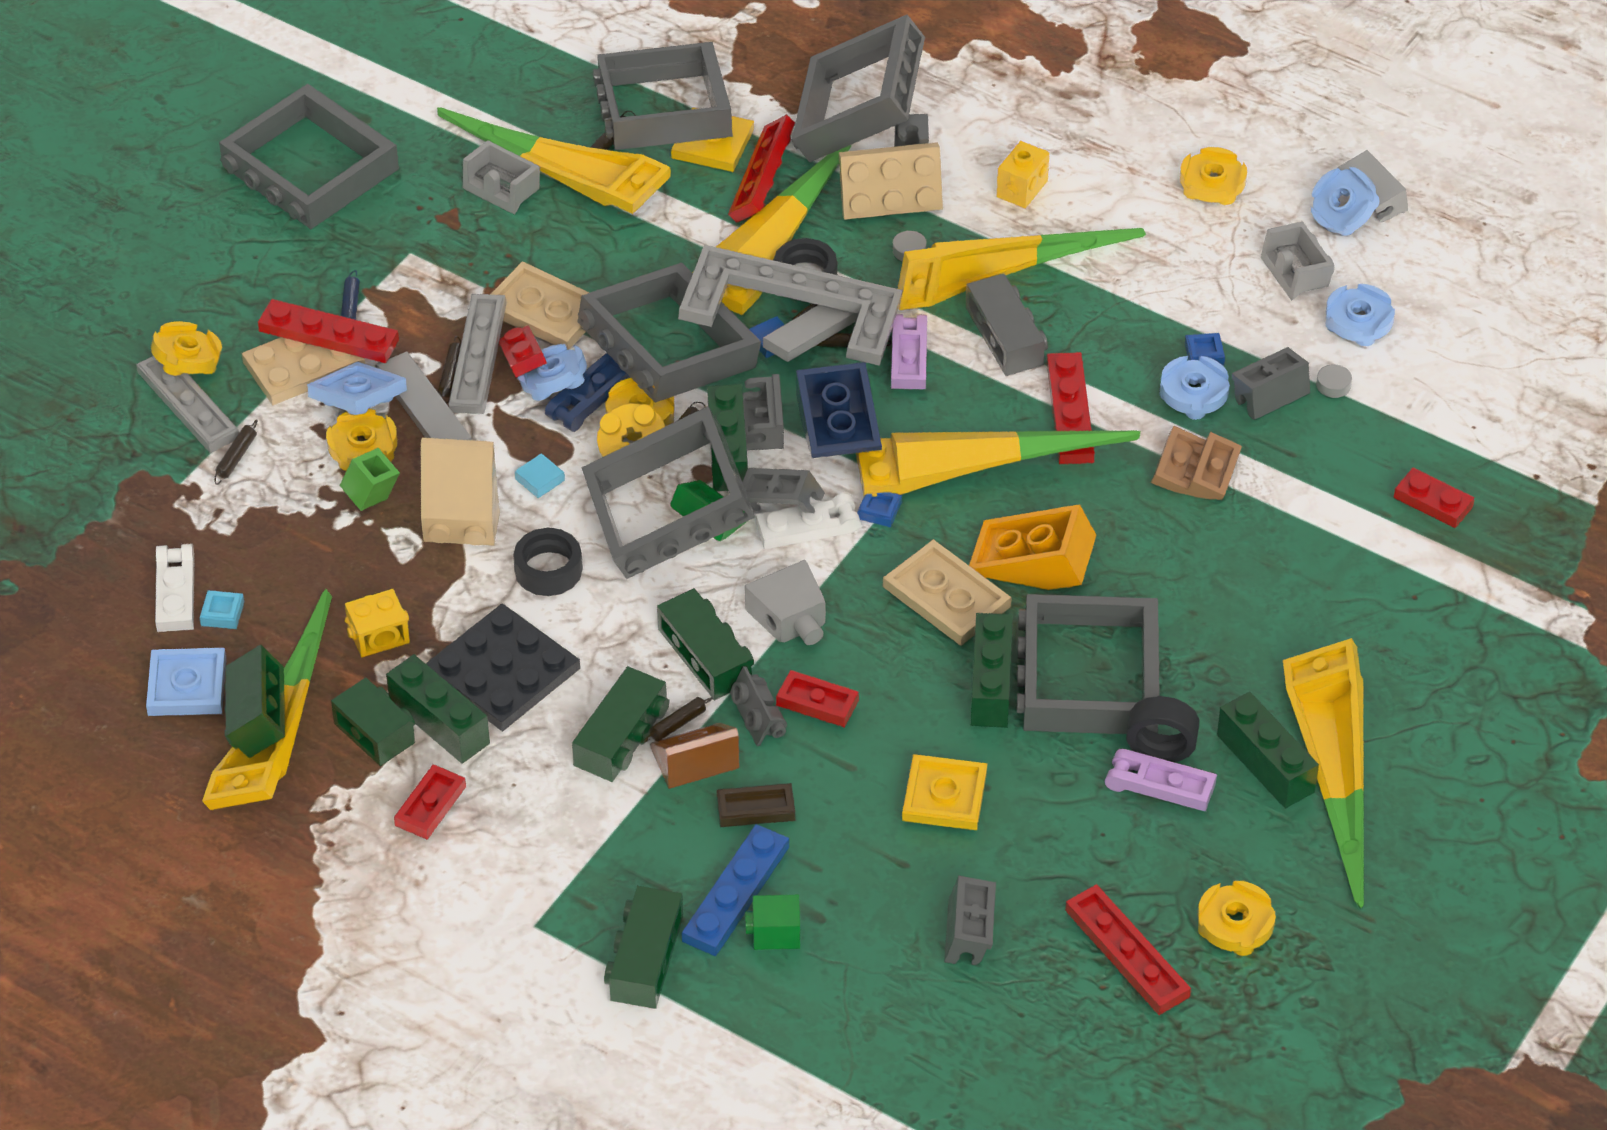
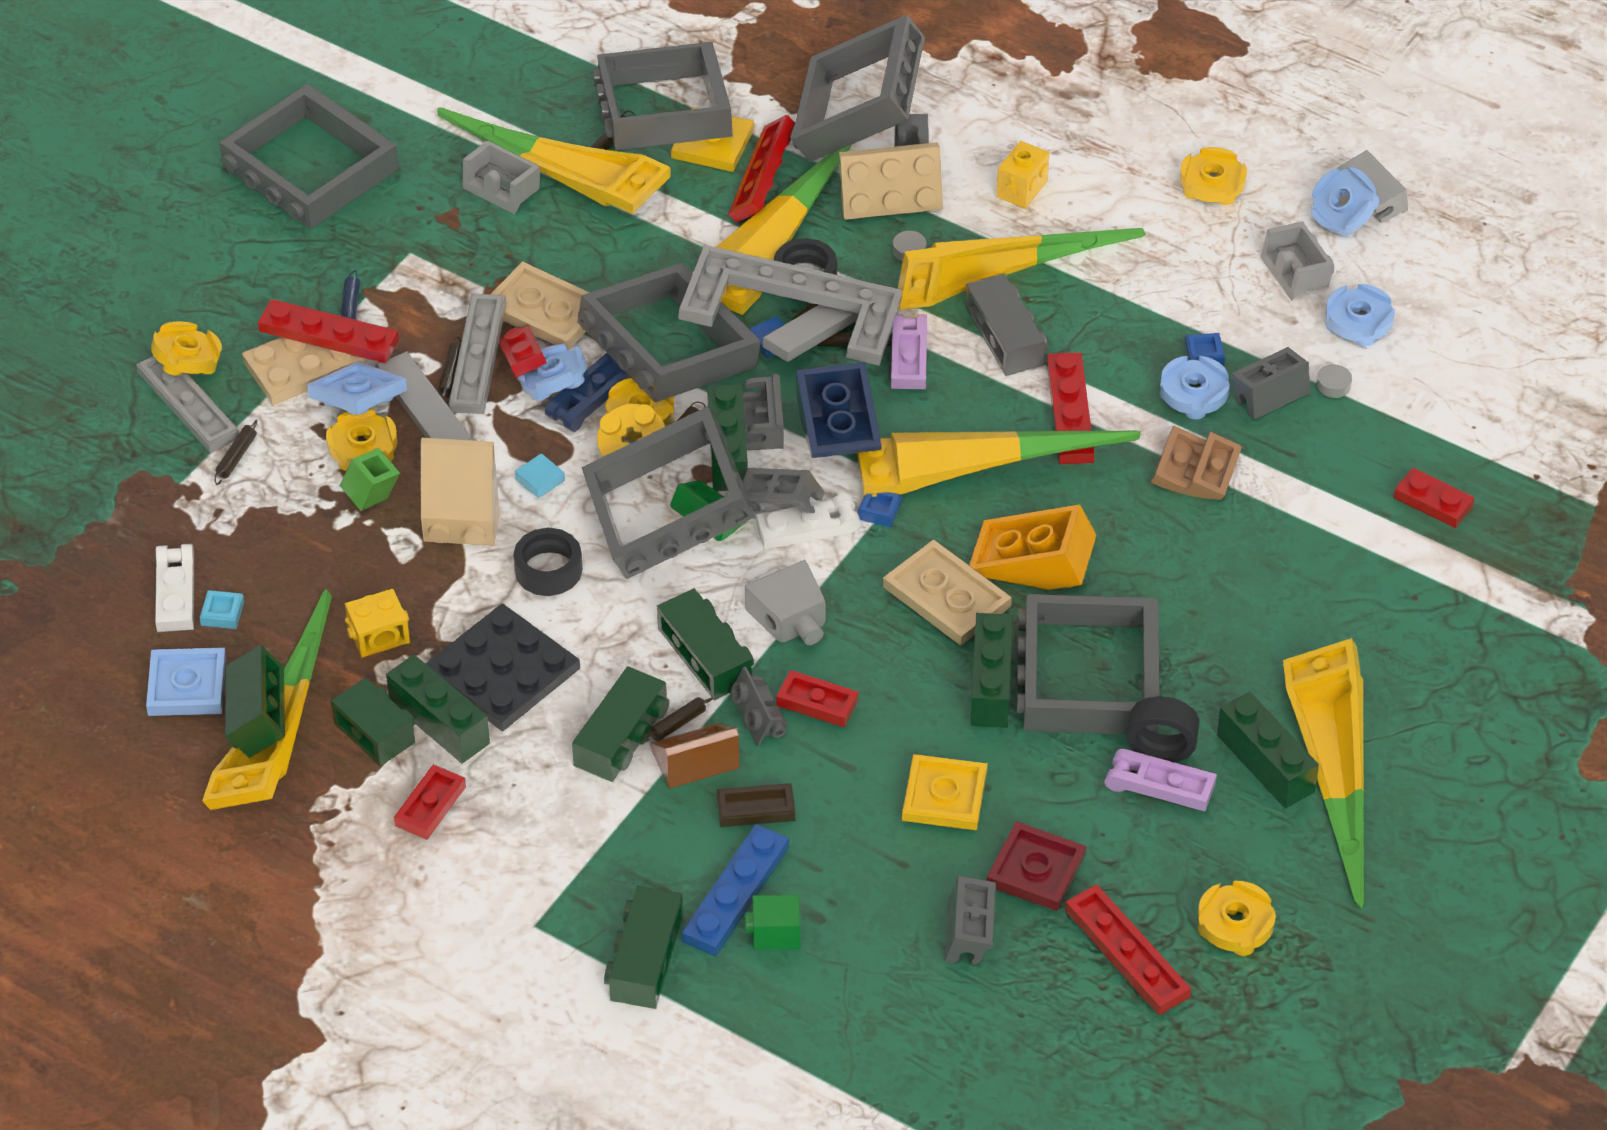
(1037, 865): none -> dark red plate

